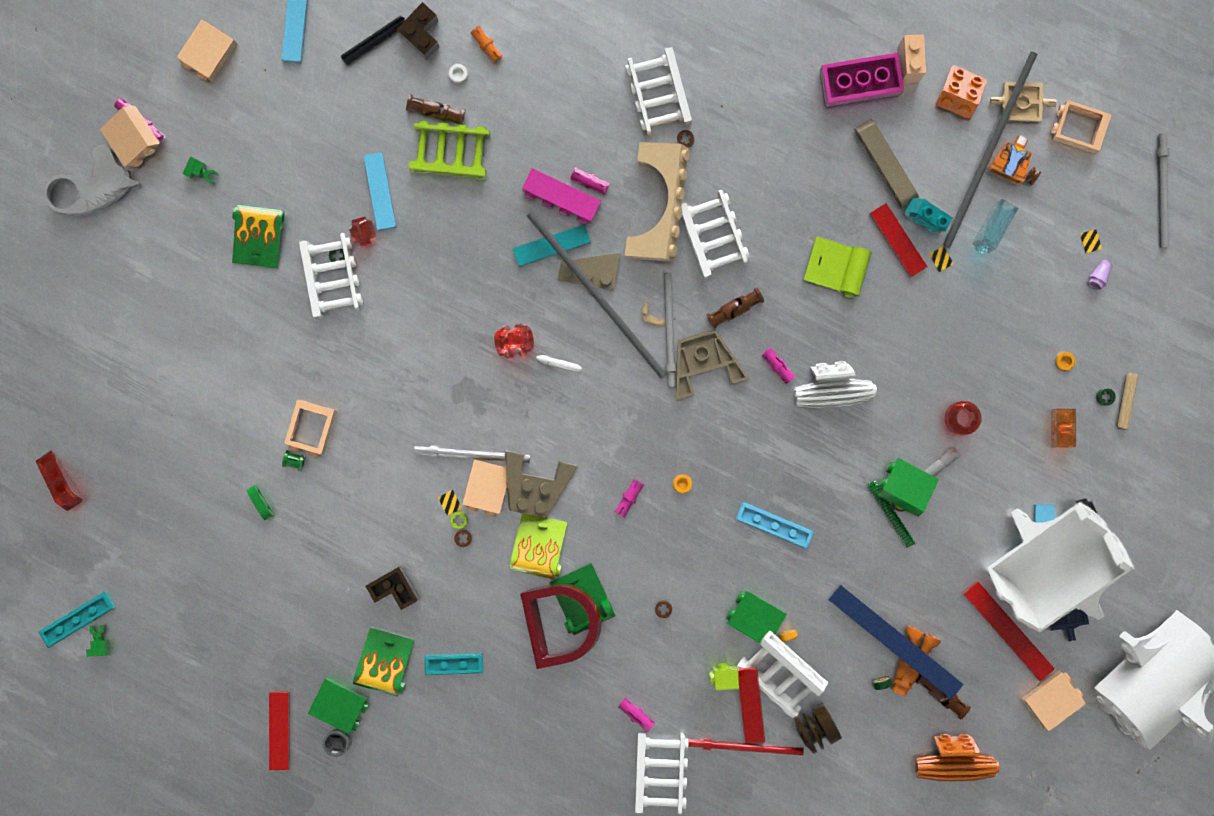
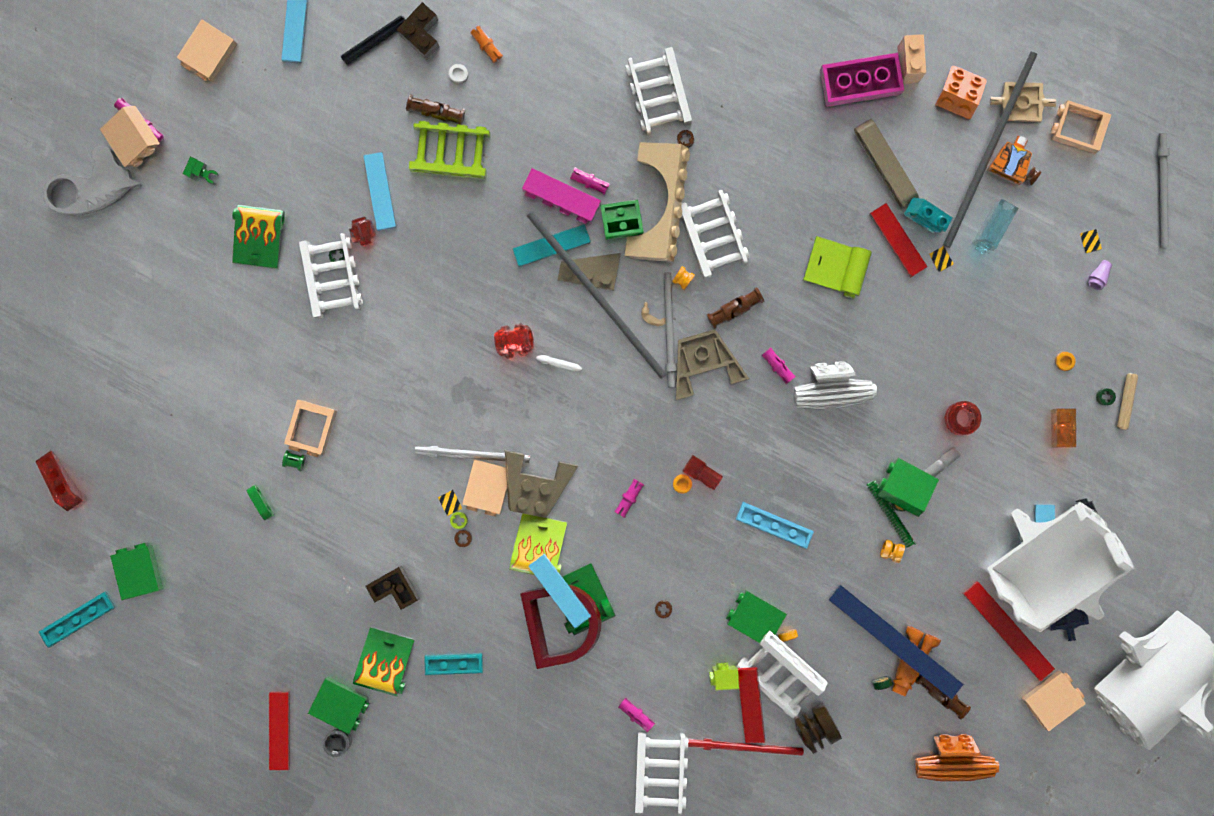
(98, 646): green piece -> none
(136, 571): none -> green brick
(559, 590): none -> medium azure tile
(622, 219): none -> green brick
(683, 278): none -> light orange wheel
(698, 470): none -> clear red piece
(892, 551): none -> light orange wheel

